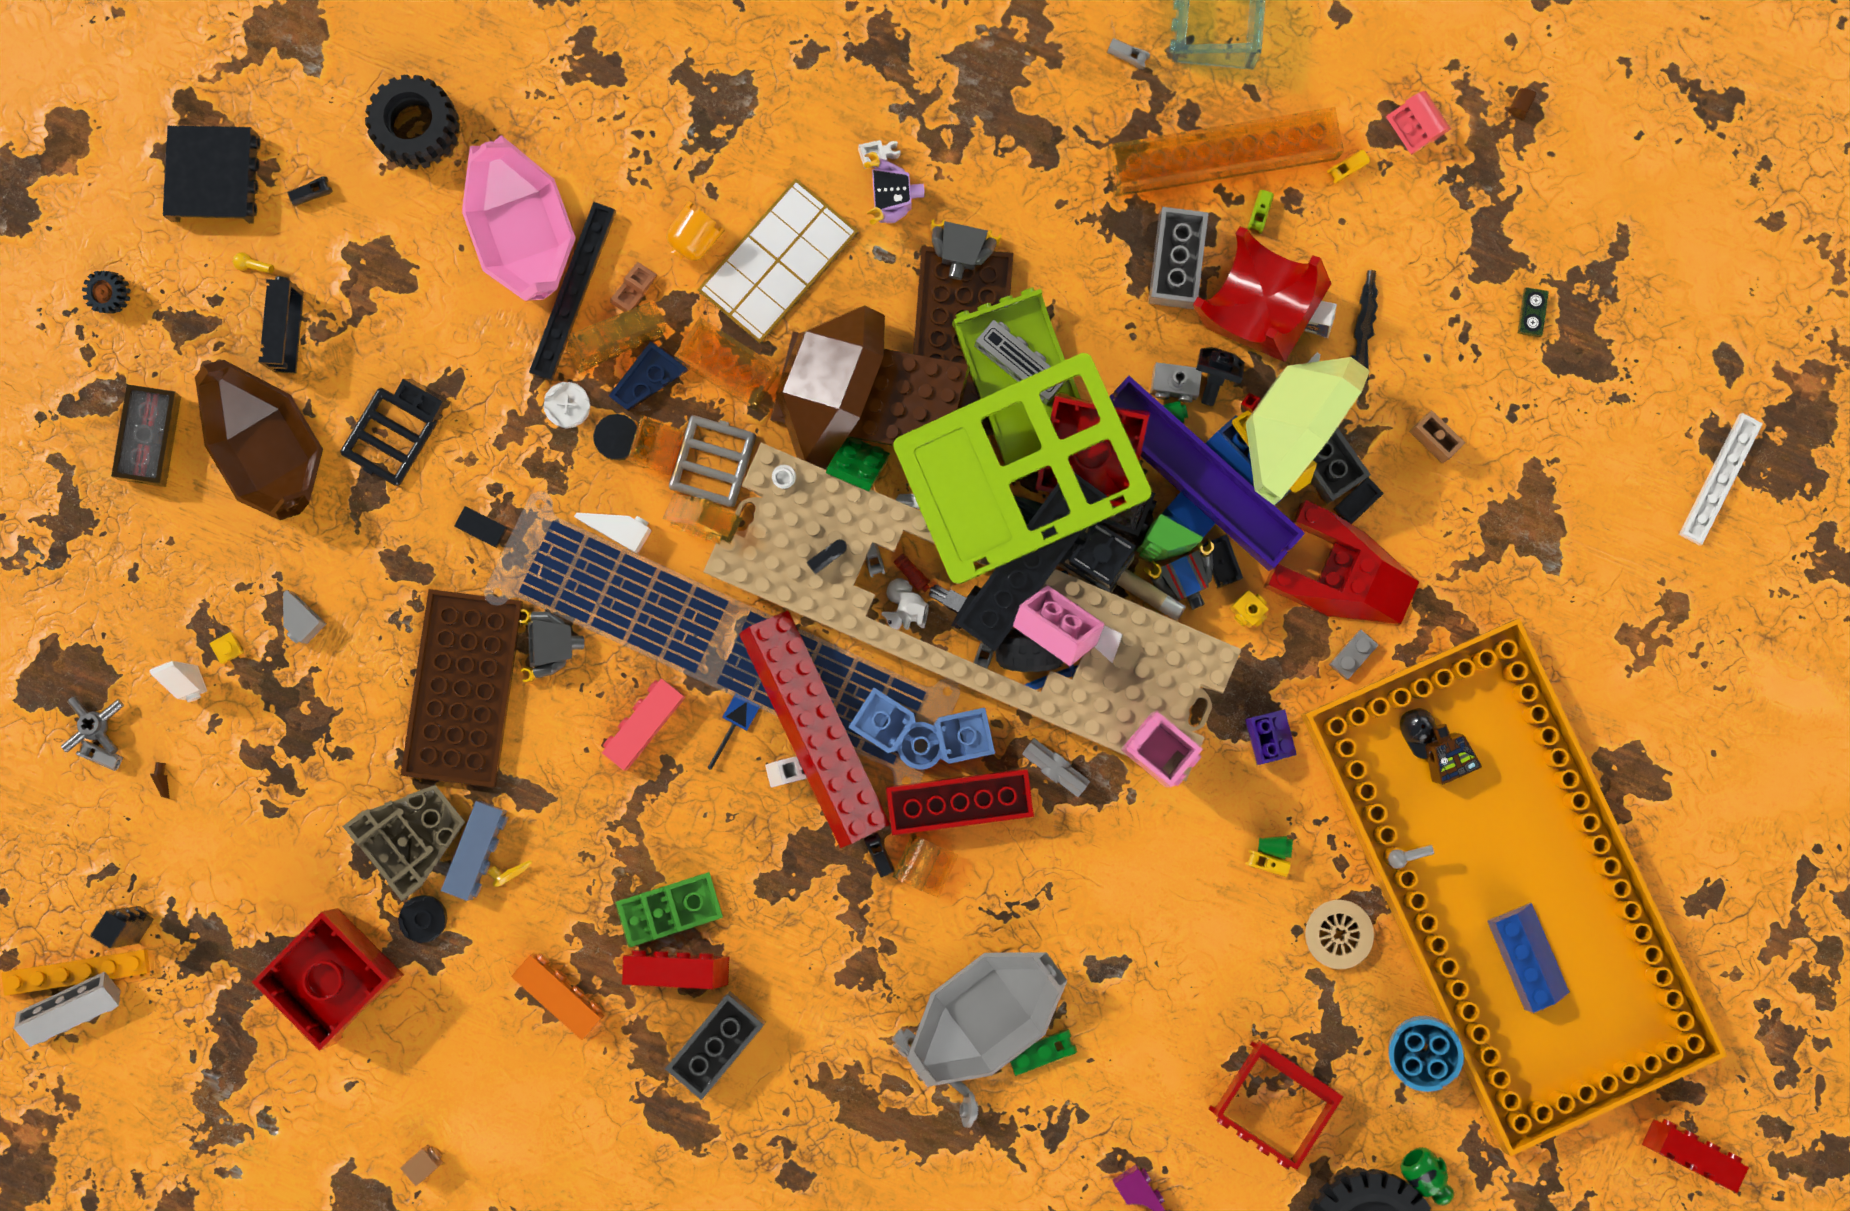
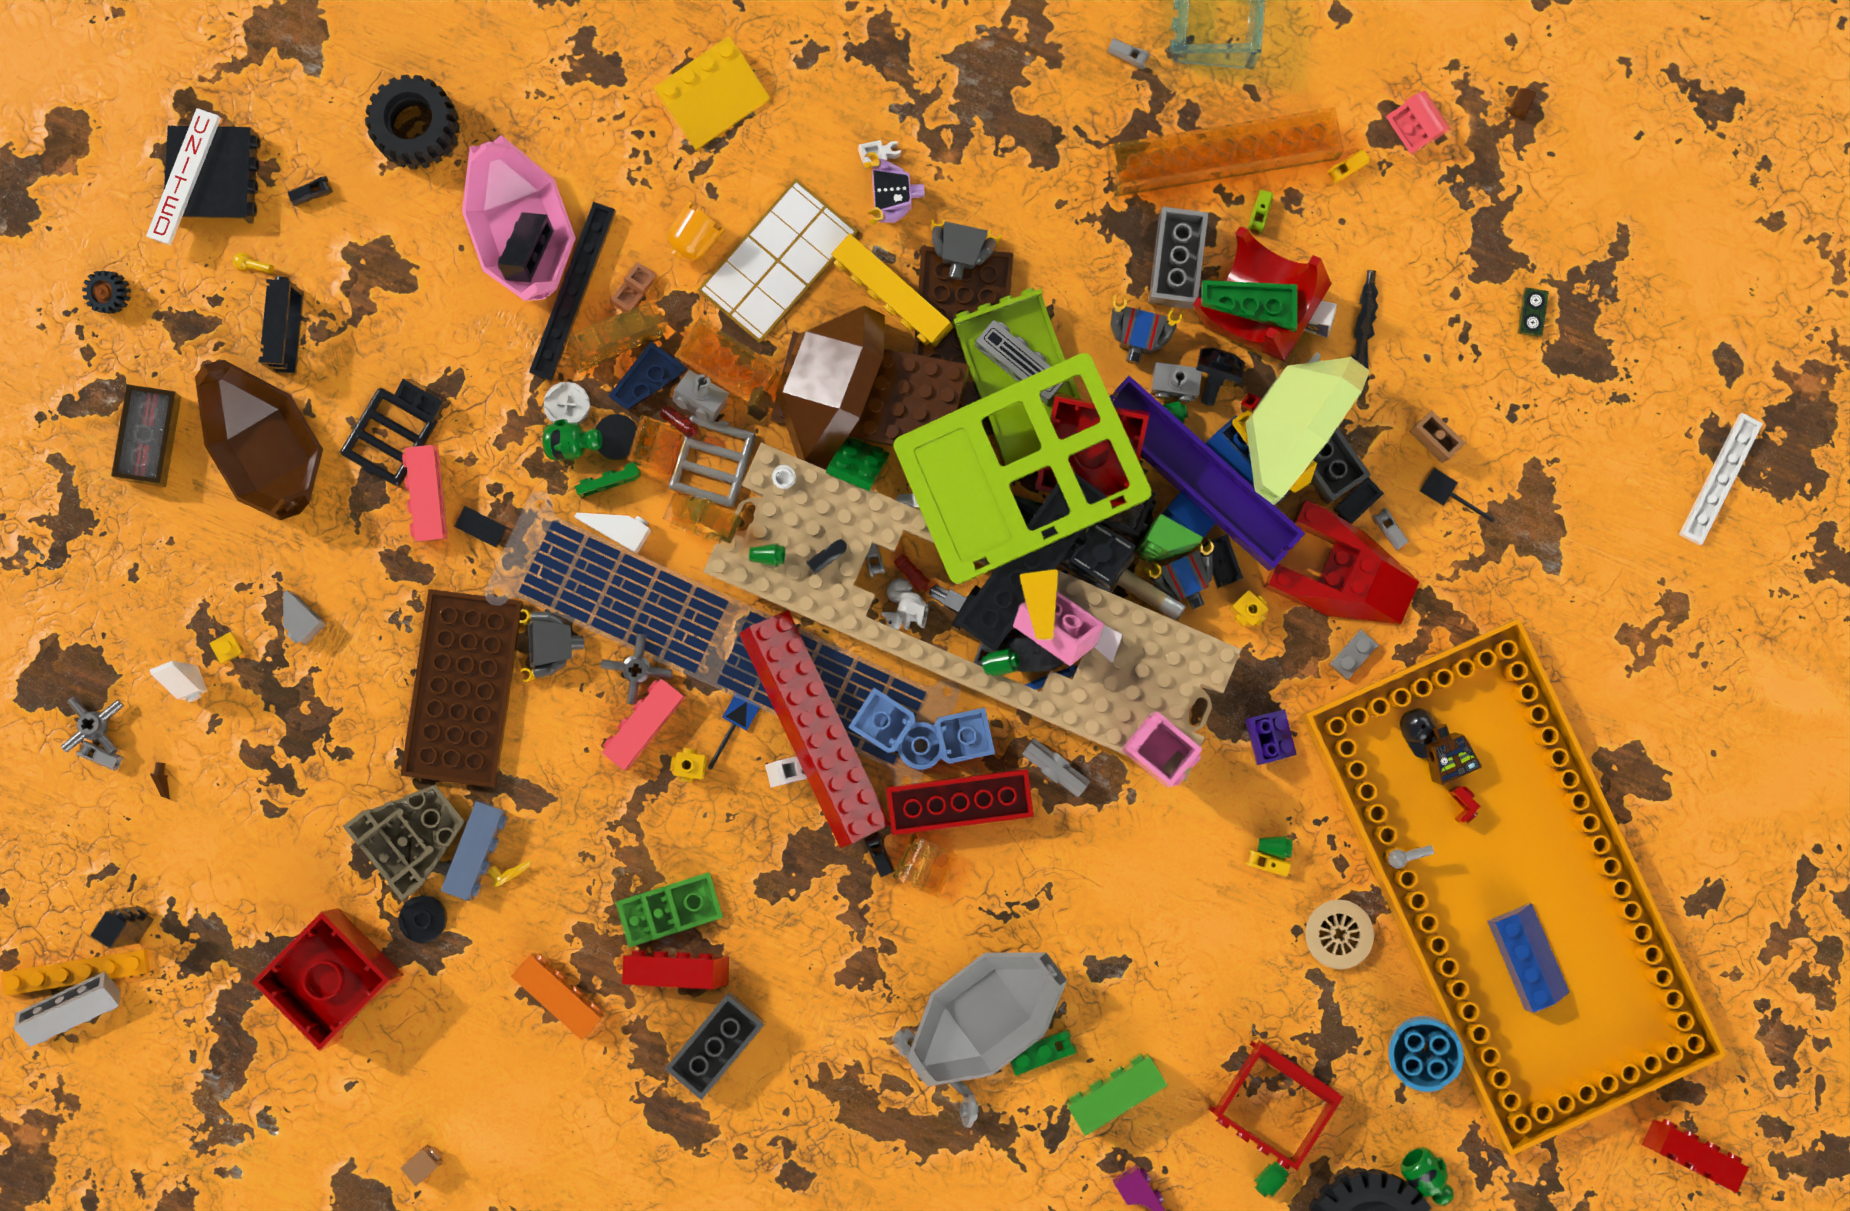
(183, 176): none -> white tile
(426, 493): none -> coral brick
(525, 247): none -> black brick
(568, 440): none -> green piece
(608, 480): none -> green plate
(629, 674): none -> flat silver bar
(680, 422): none -> clear red piece
(697, 768): none -> yellow brick
(700, 396): none -> light grey brick
(711, 93): none -> yellow slope
(768, 554): none -> green cone
(892, 291): none -> yellow brick
(1001, 662): none -> green brick
(1040, 598): none -> yellow sticker
(1116, 1093): none -> bright green slope
(1141, 330): none -> torso
(1259, 302): none -> green wing
(1271, 1179): none -> green brick
(1393, 532): none -> light grey bar
(1441, 487): none -> black piece
(1465, 799): none -> red bracket

